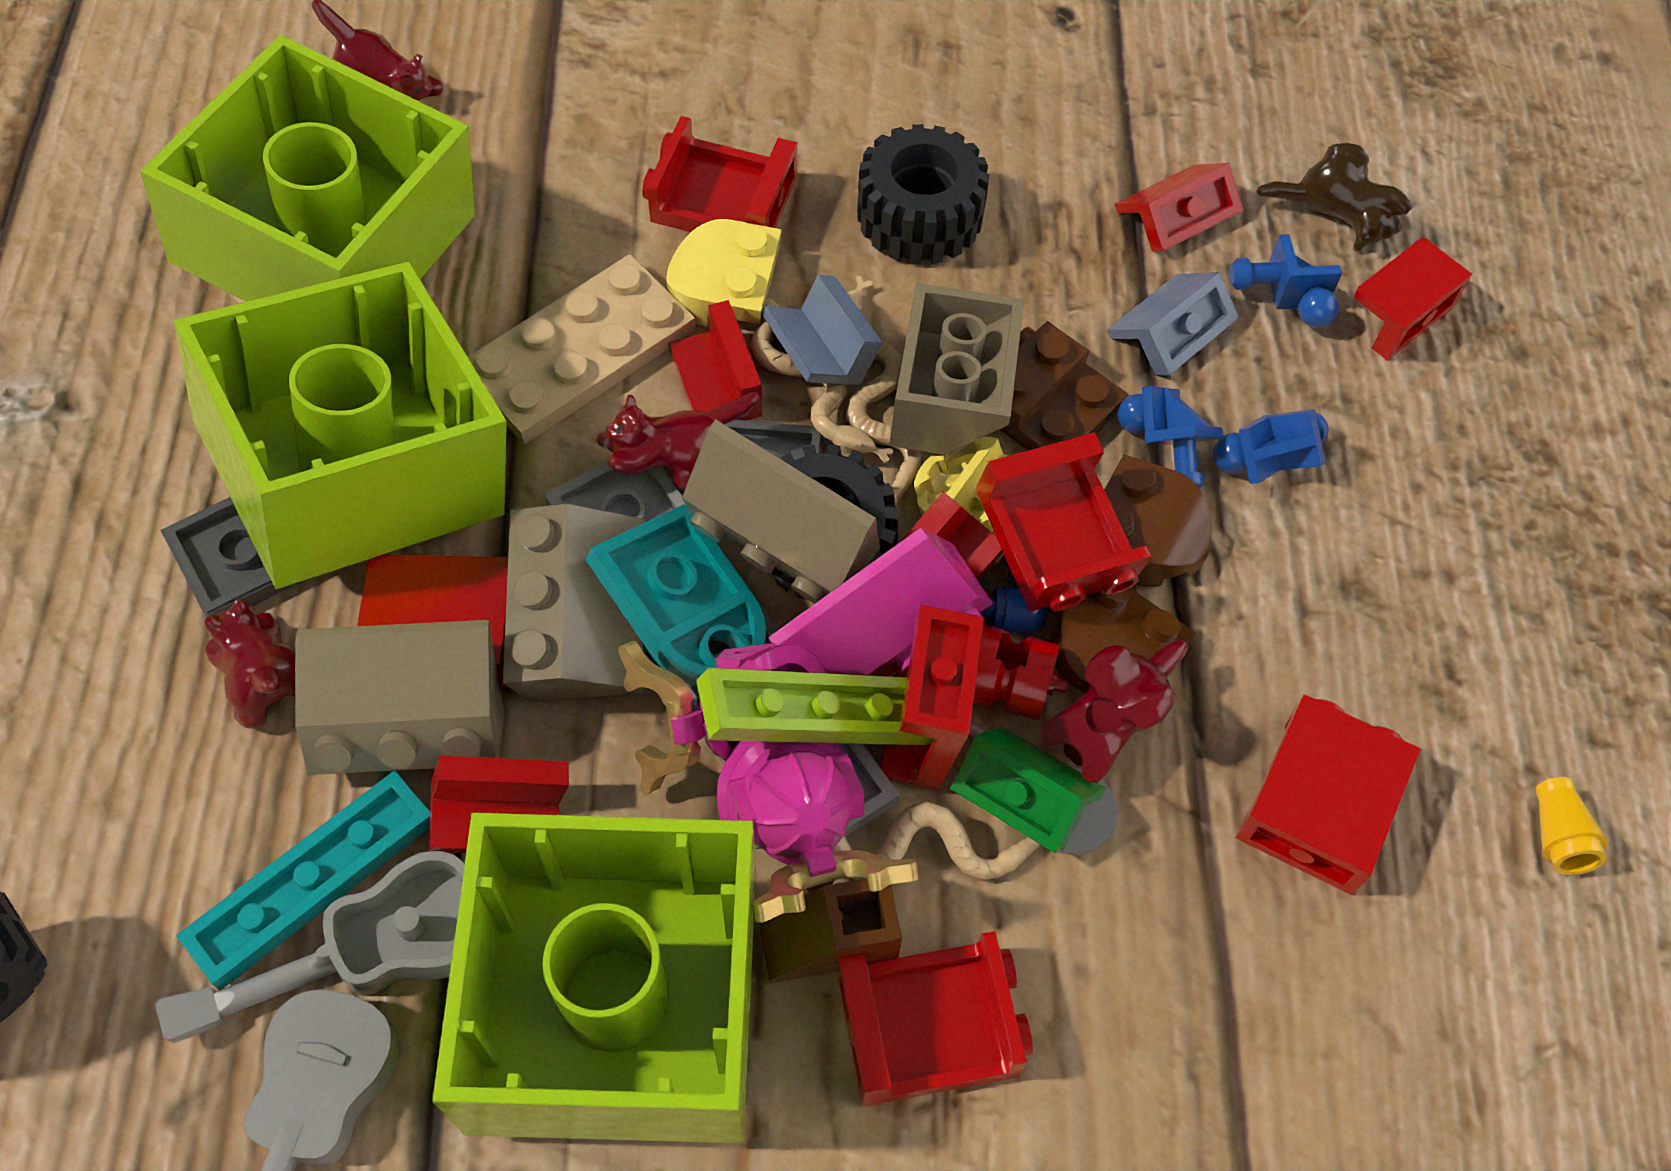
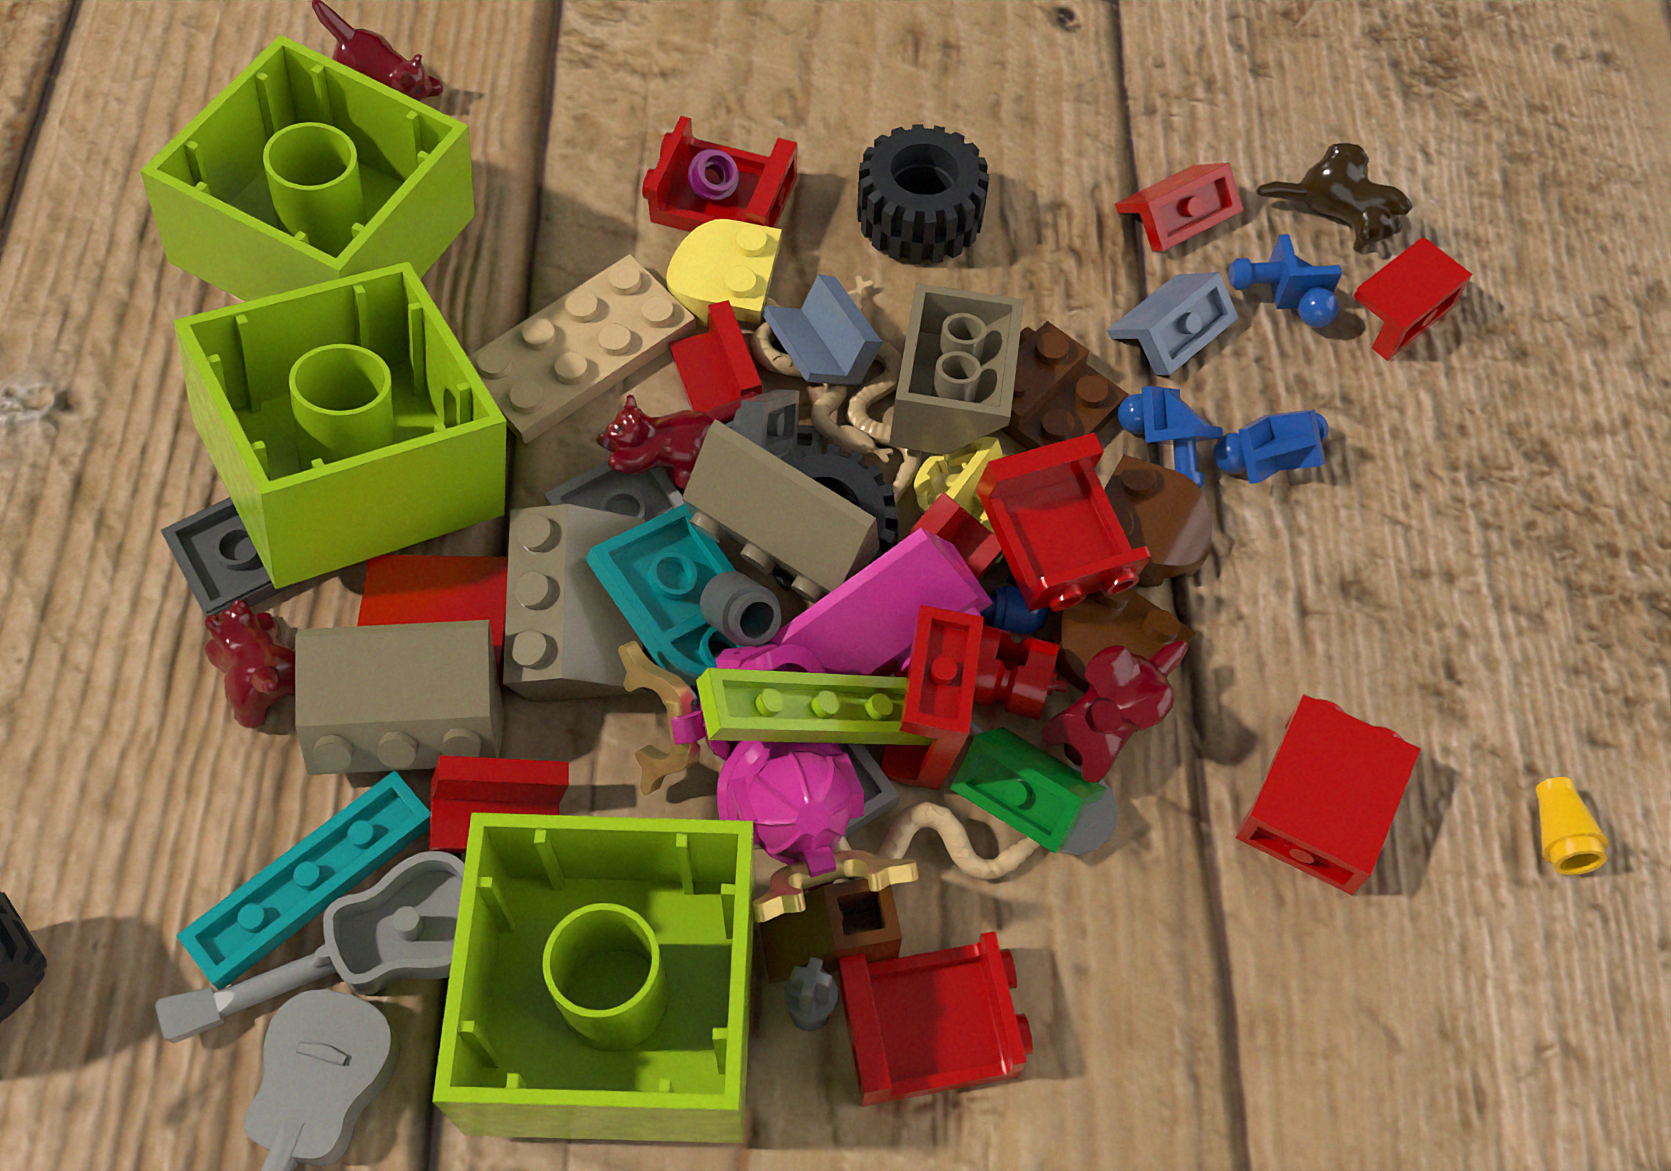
(720, 163): none -> magenta plate
(740, 609): none -> dark grey brick
(770, 420): none -> dark grey plate
(810, 995): none -> dark grey axle

